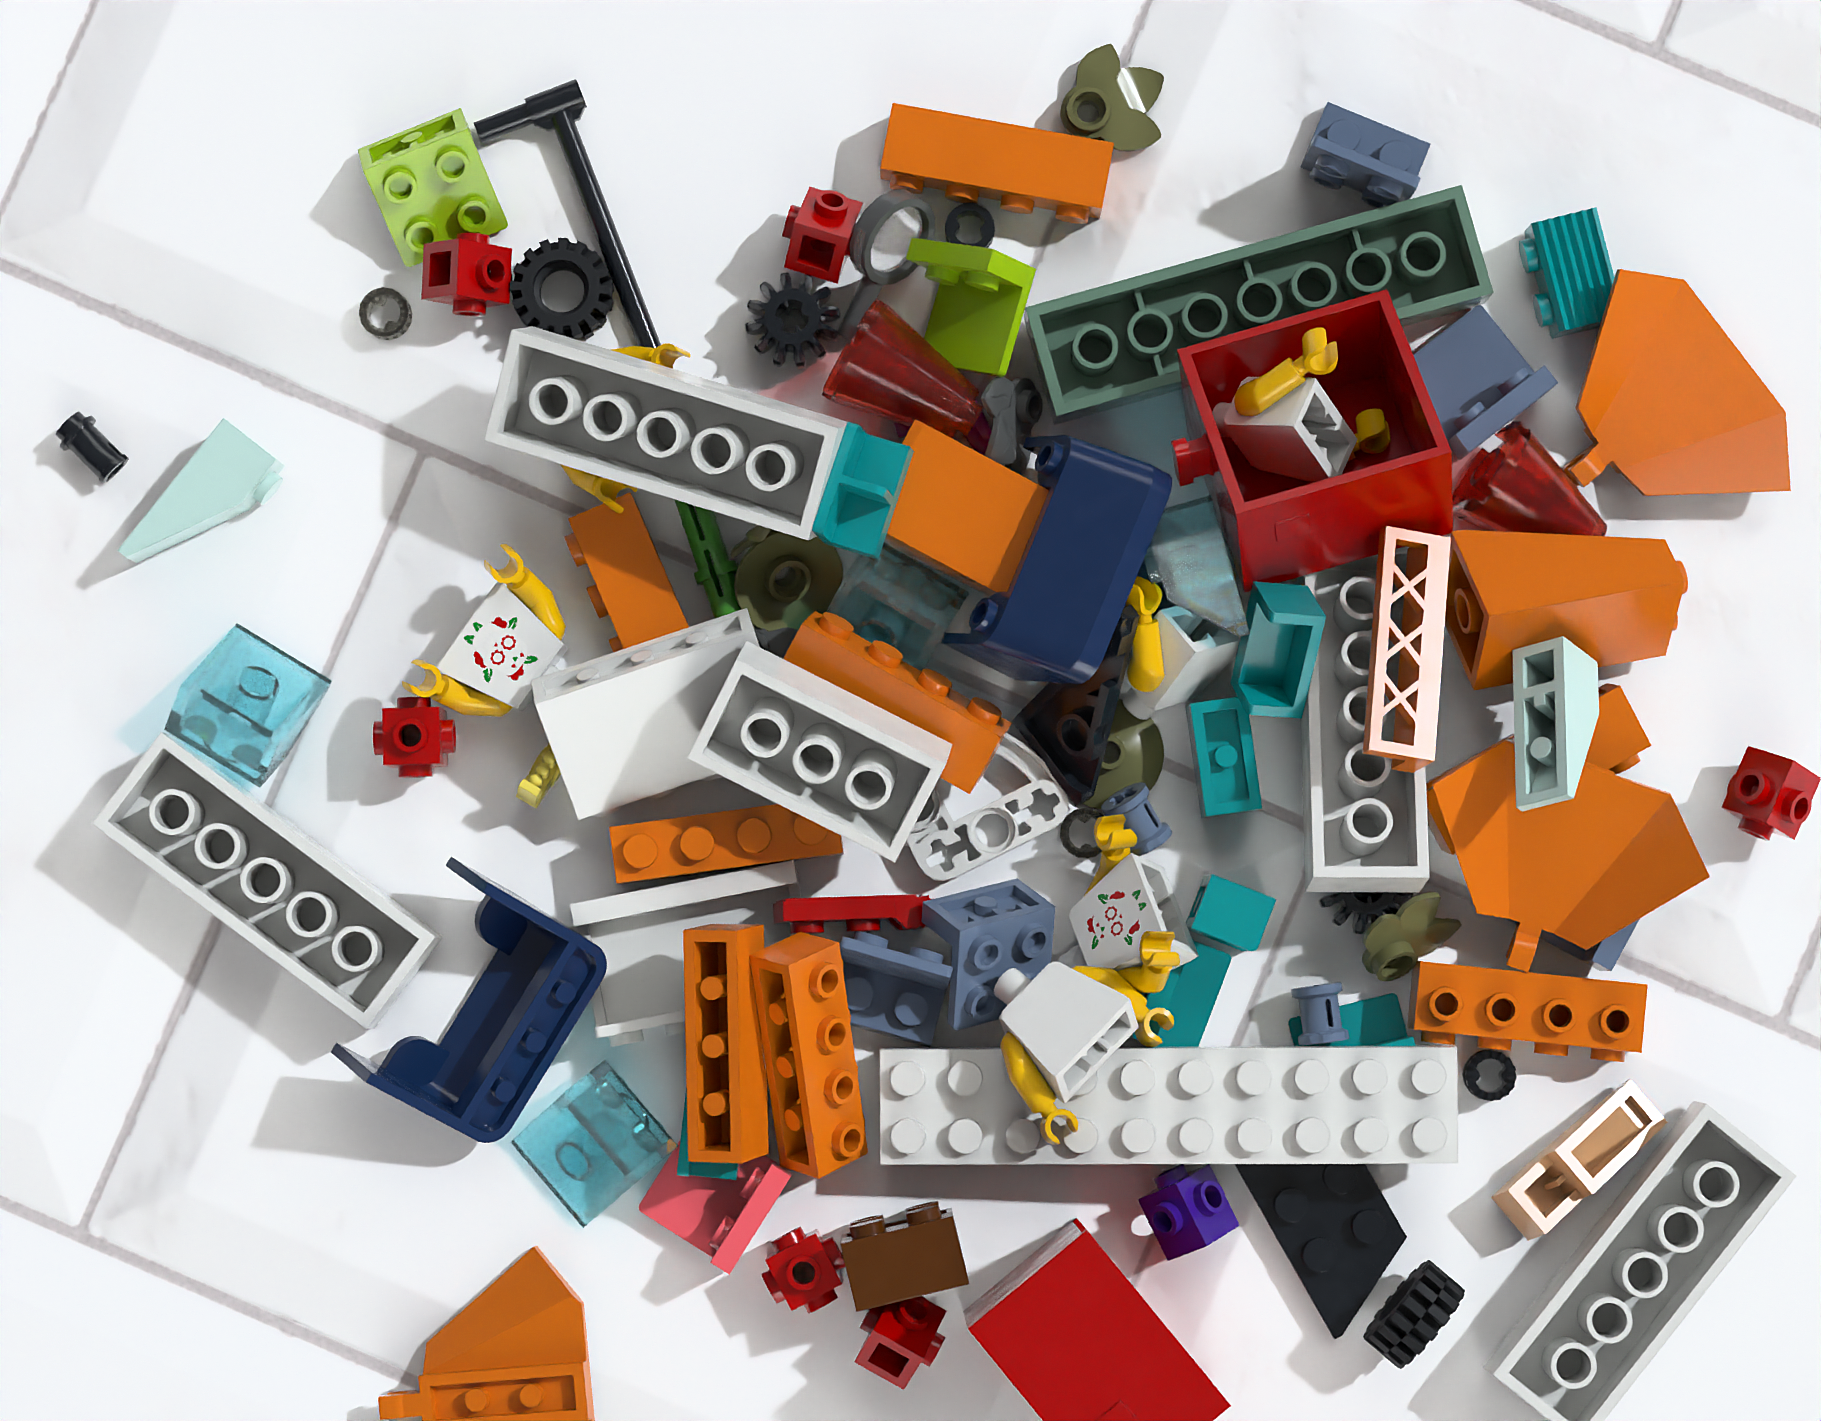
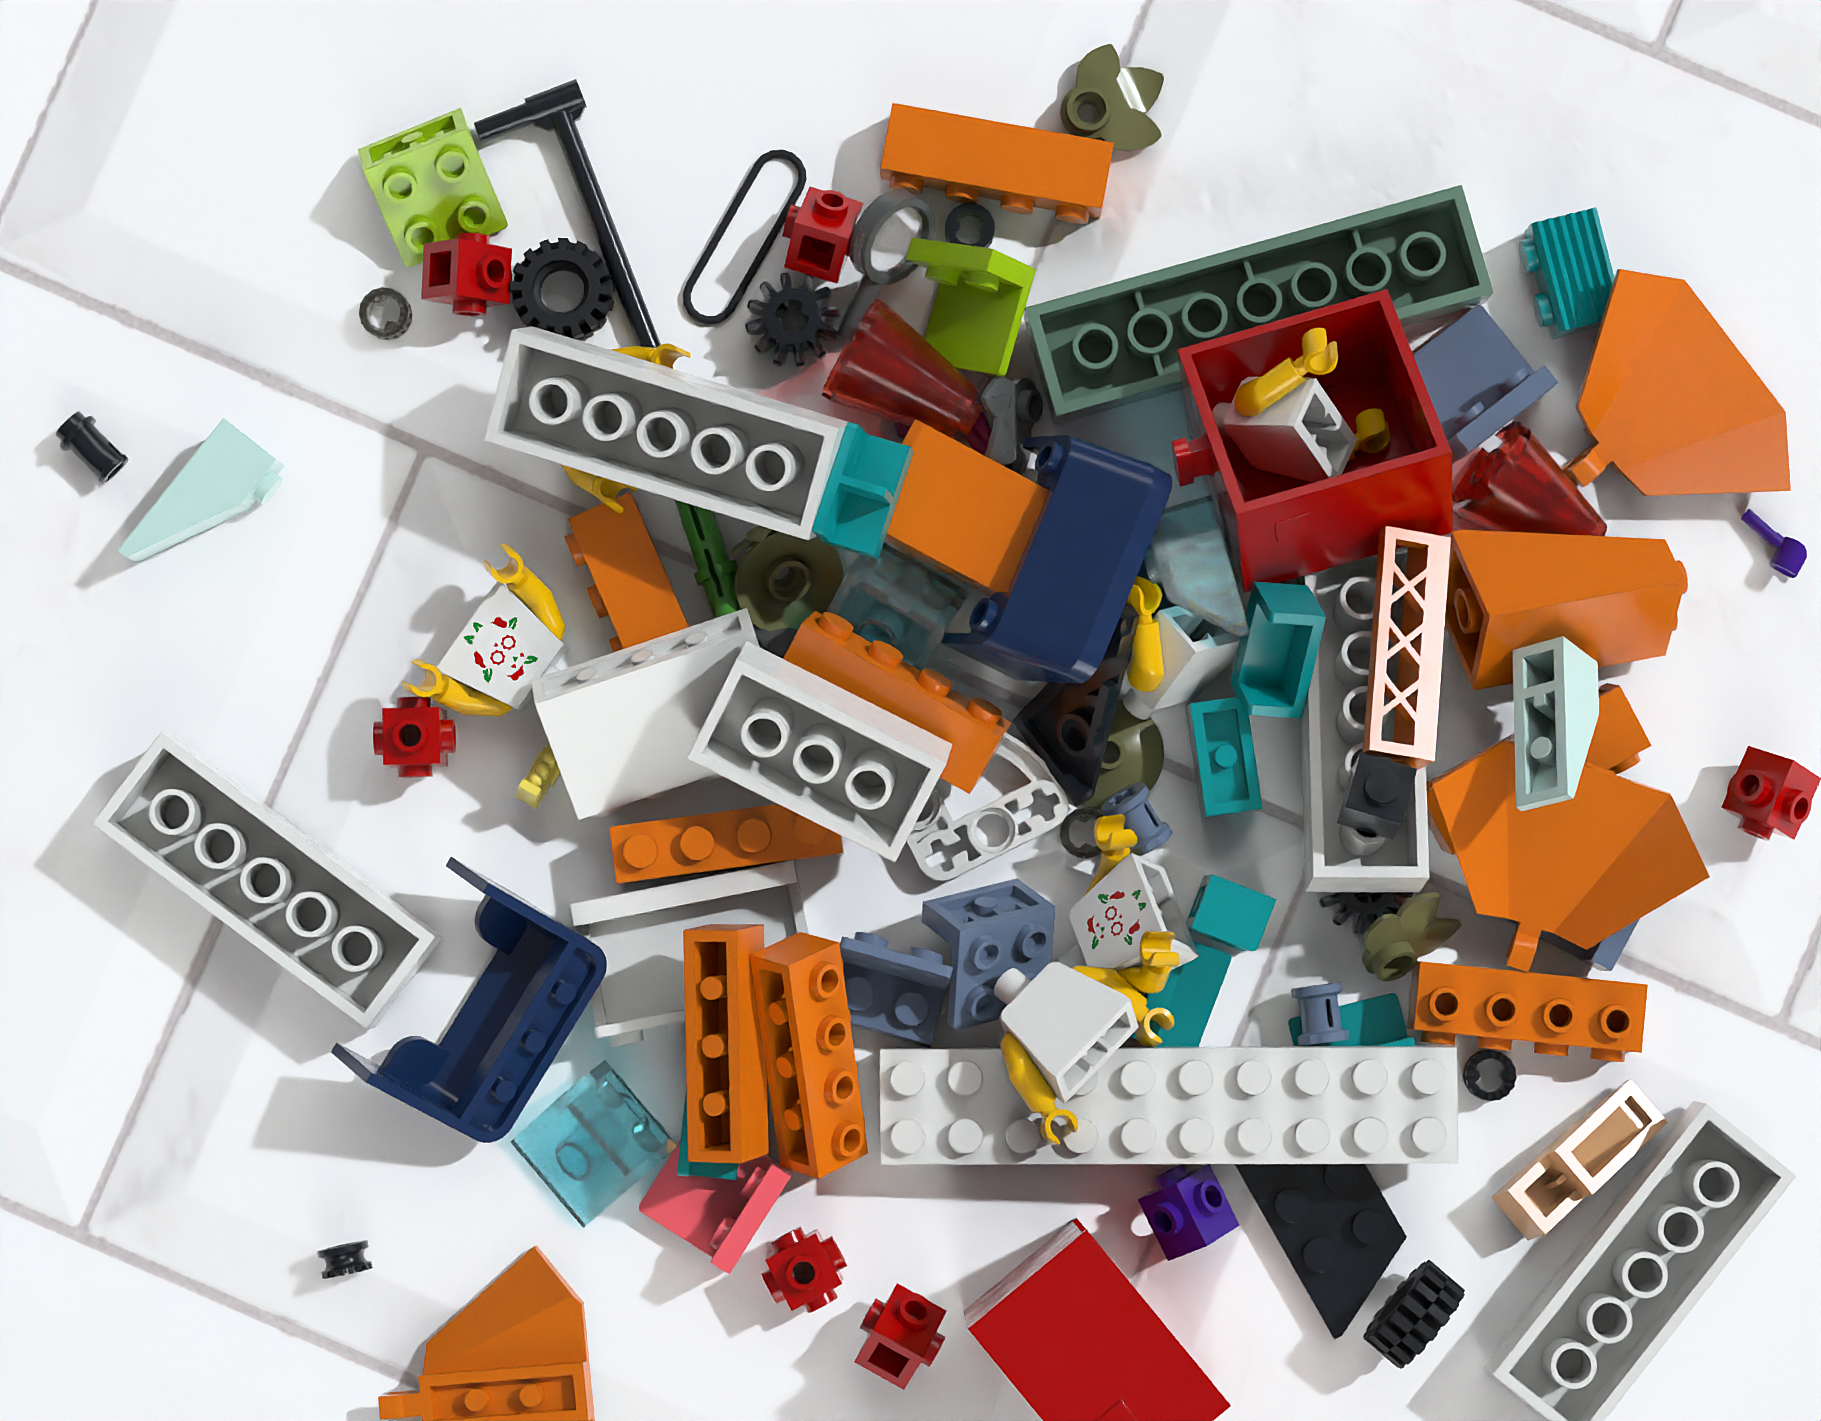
(246, 704): clear light blue slope -> none
(344, 1257): none -> black bush
(724, 225): none -> black piece
(859, 912): red hinge -> none
(903, 1256): reddish brown slope -> none
(1364, 157): sand blue bracket -> none
(1376, 796): none -> black brick
(1789, 553): none -> dark purple hand

